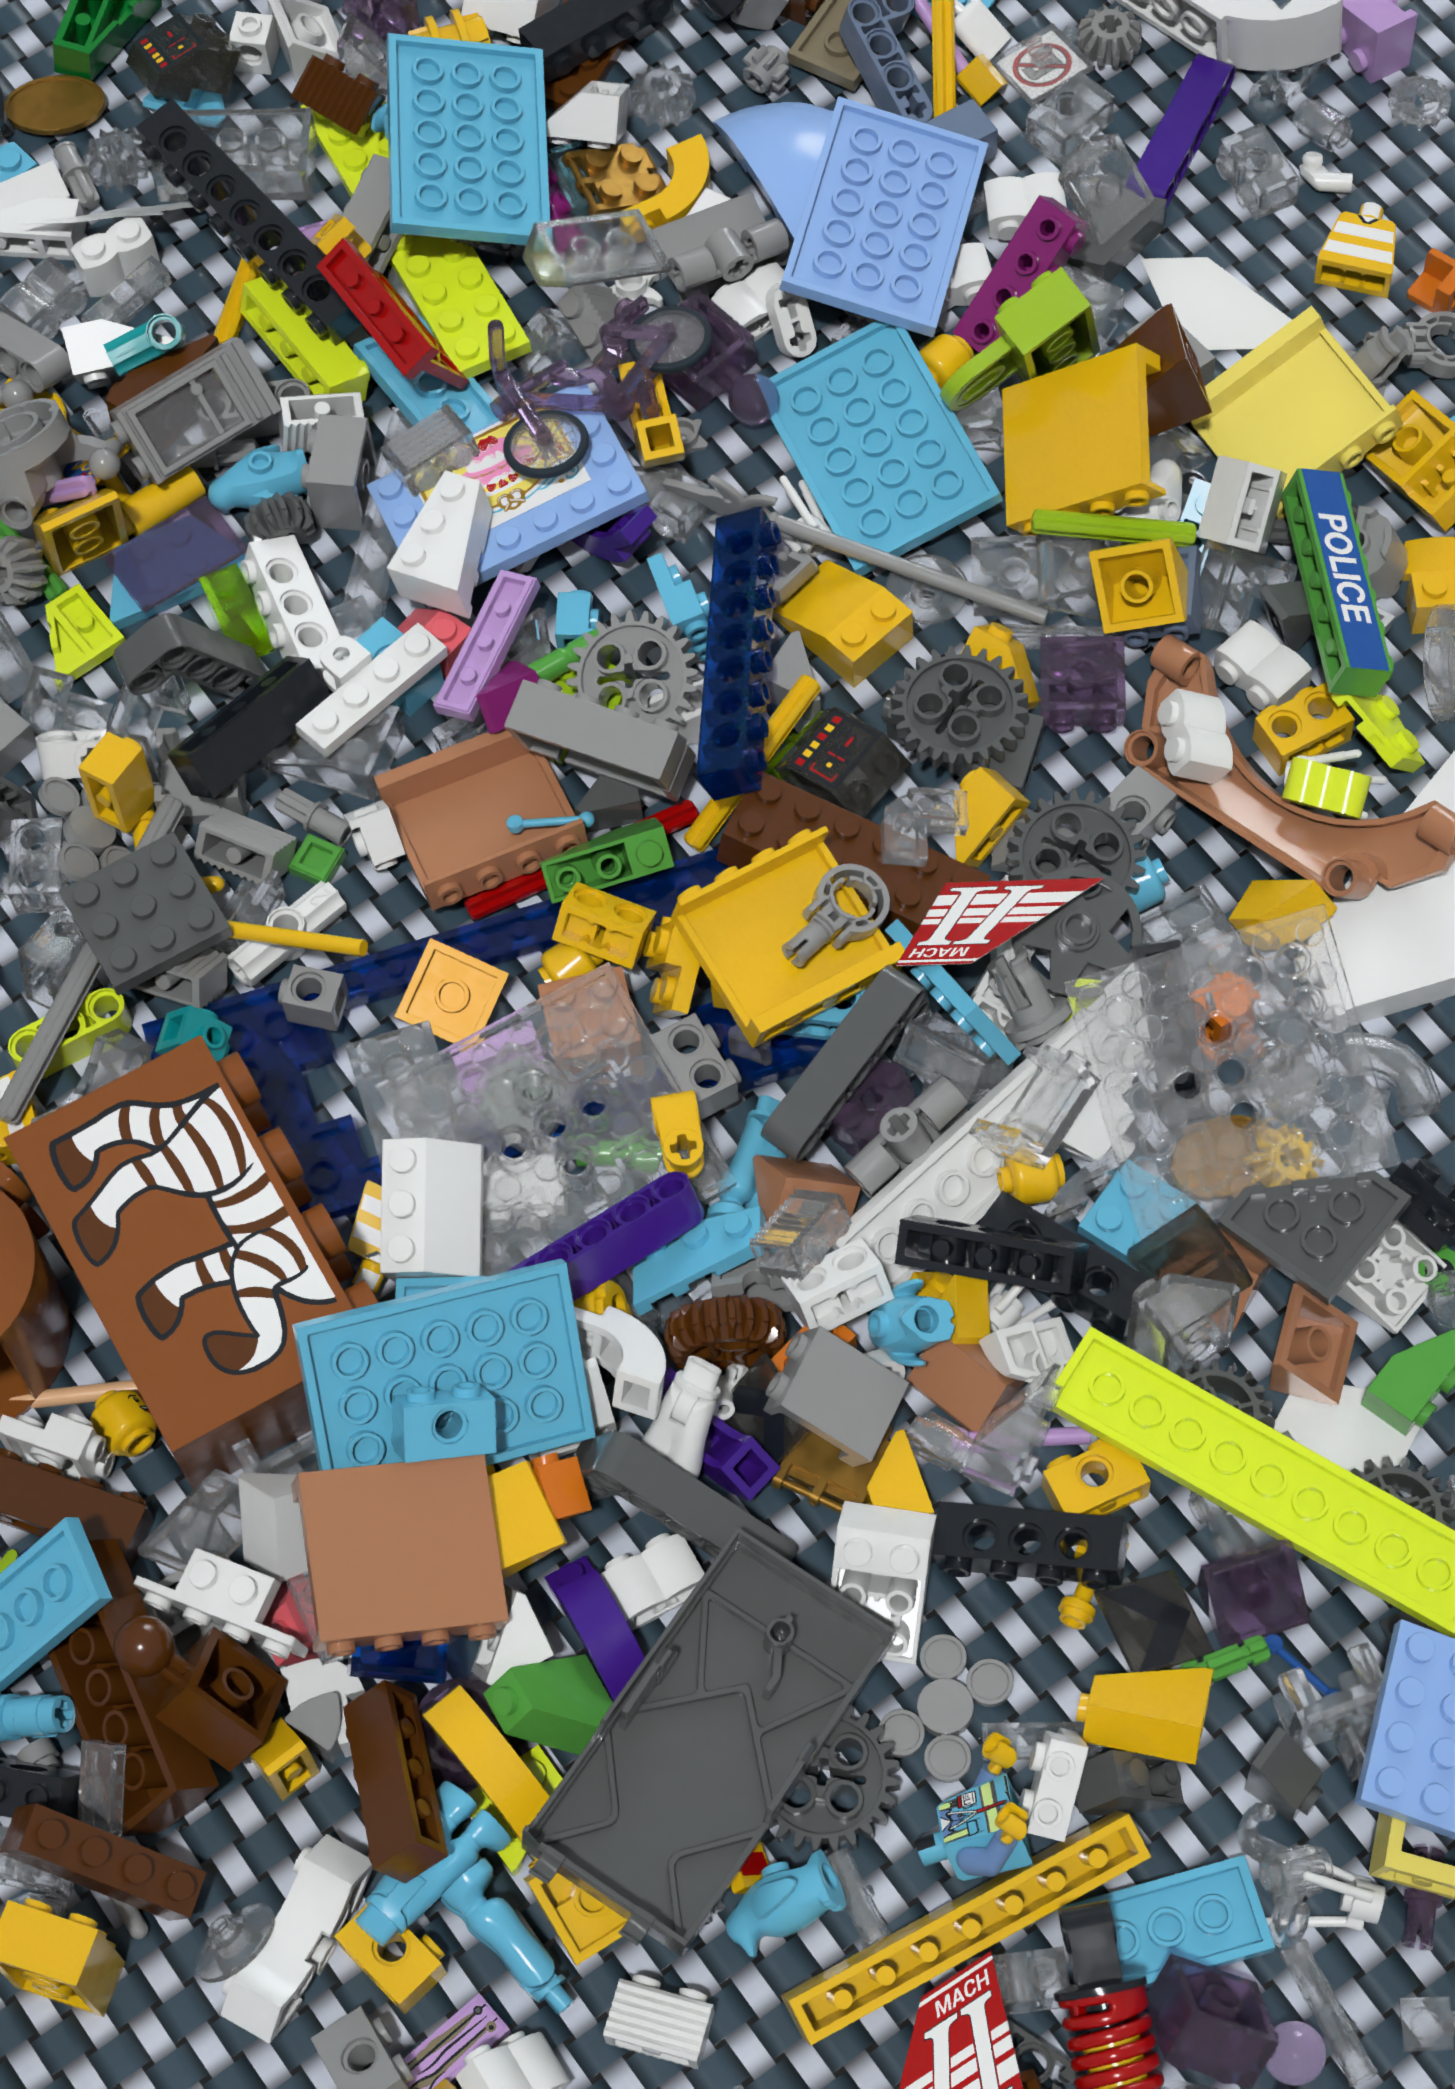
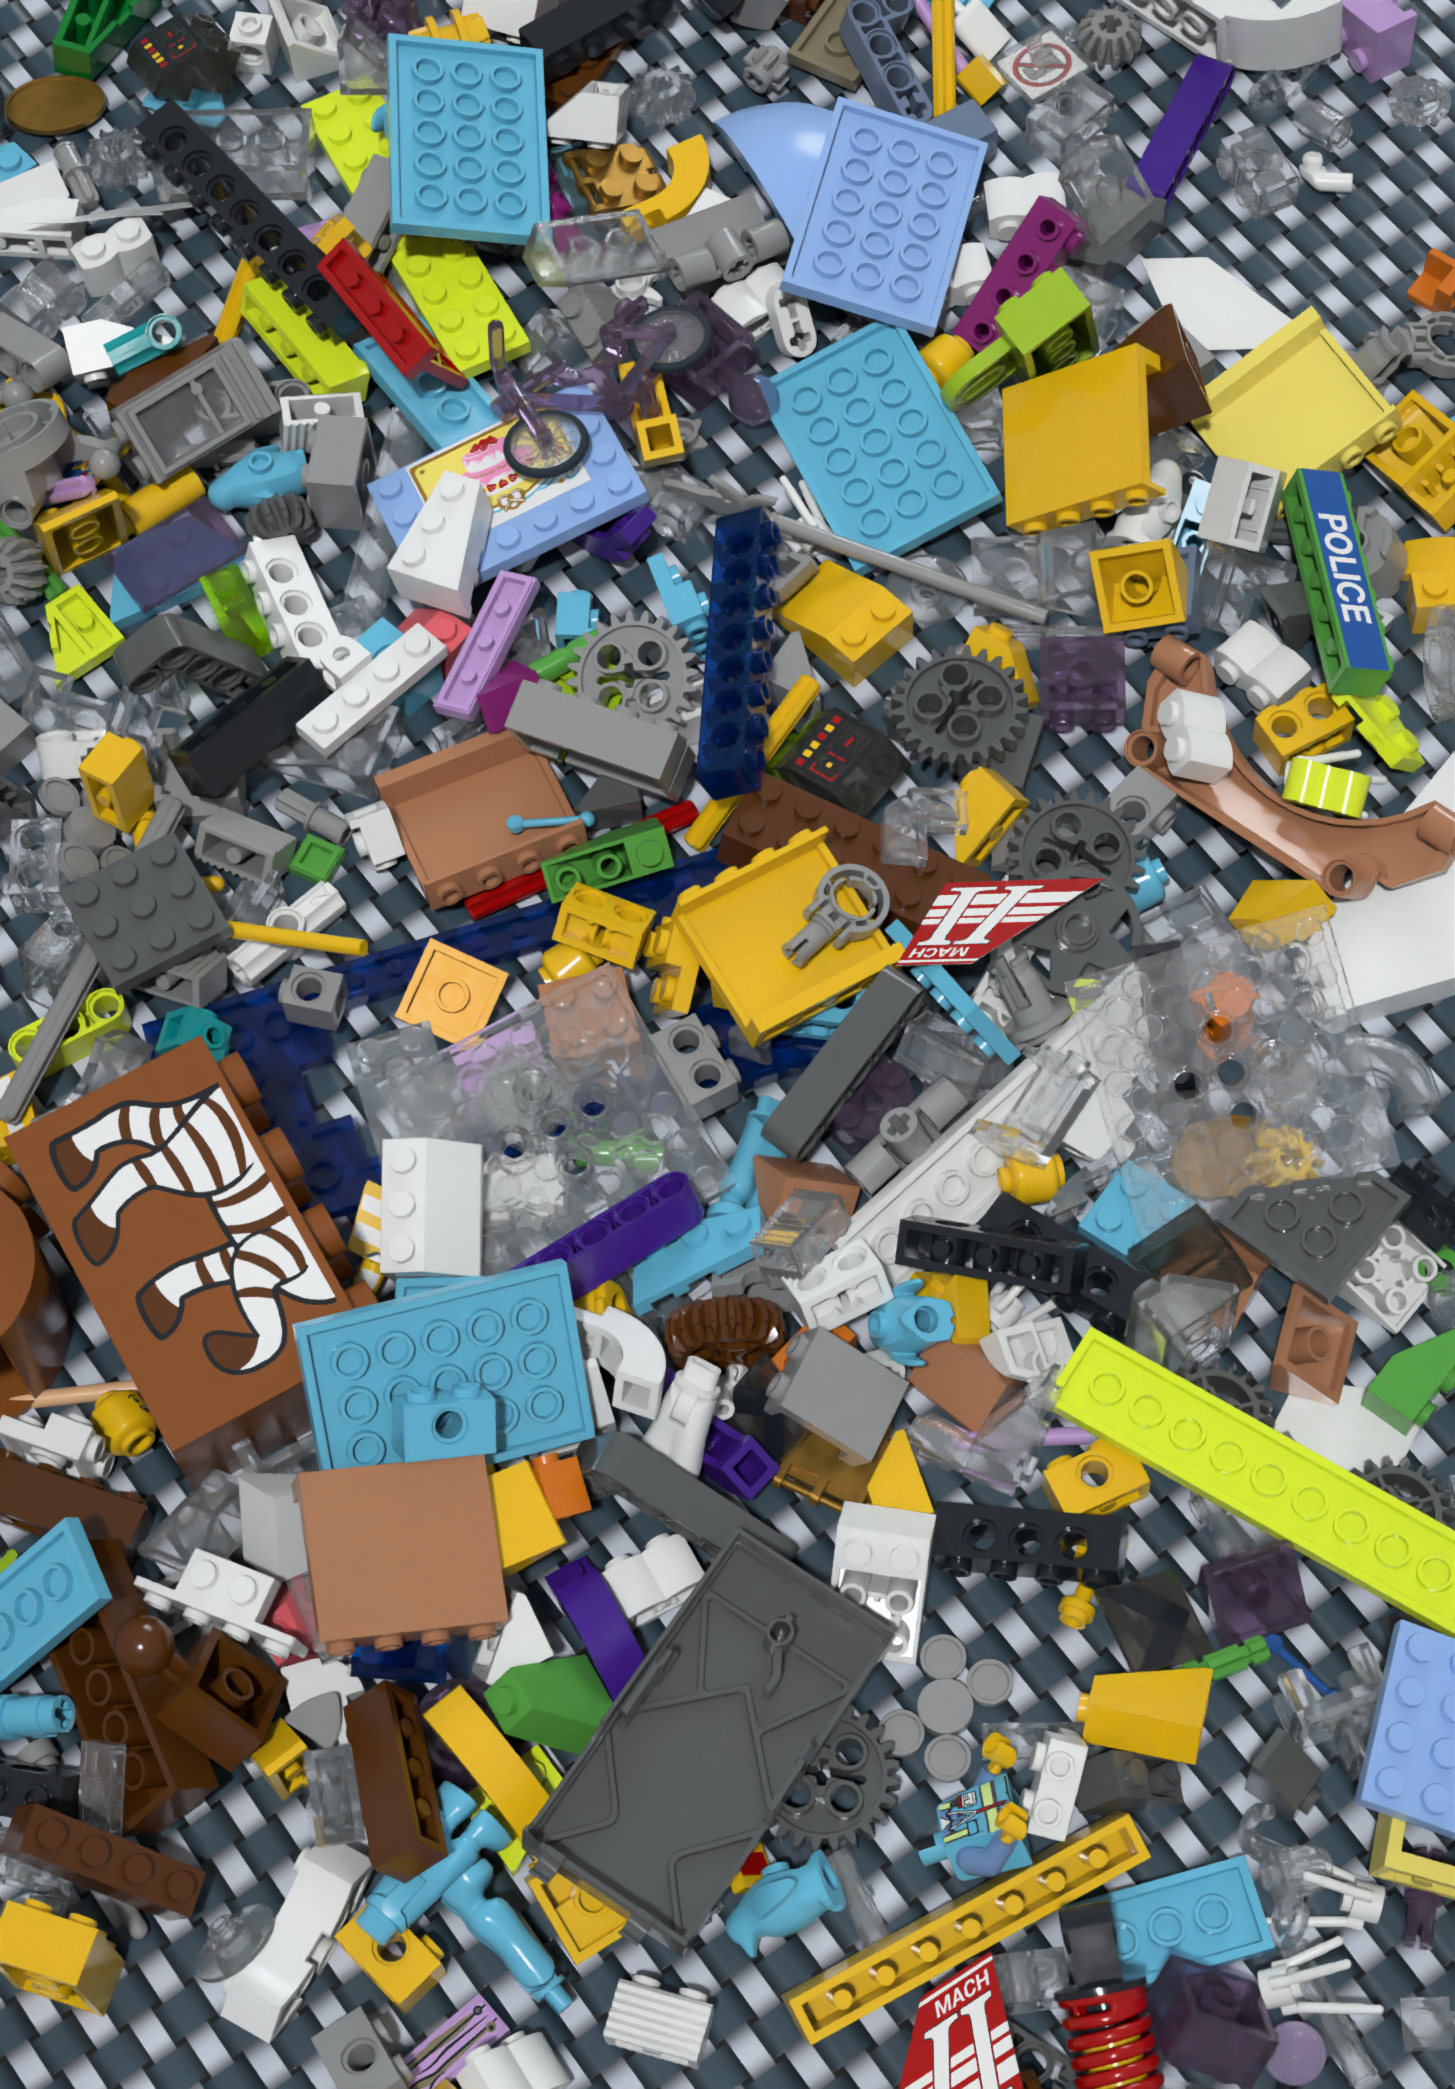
(332, 1796): none -> clear slope
(338, 95): reddish brown brick -> none
(429, 449): clear brick -> none
(678, 1128): yellow piece -> none
(1111, 527): lime axle -> none
(1285, 1983): none -> white plant
(1359, 252): yellow torso -> none

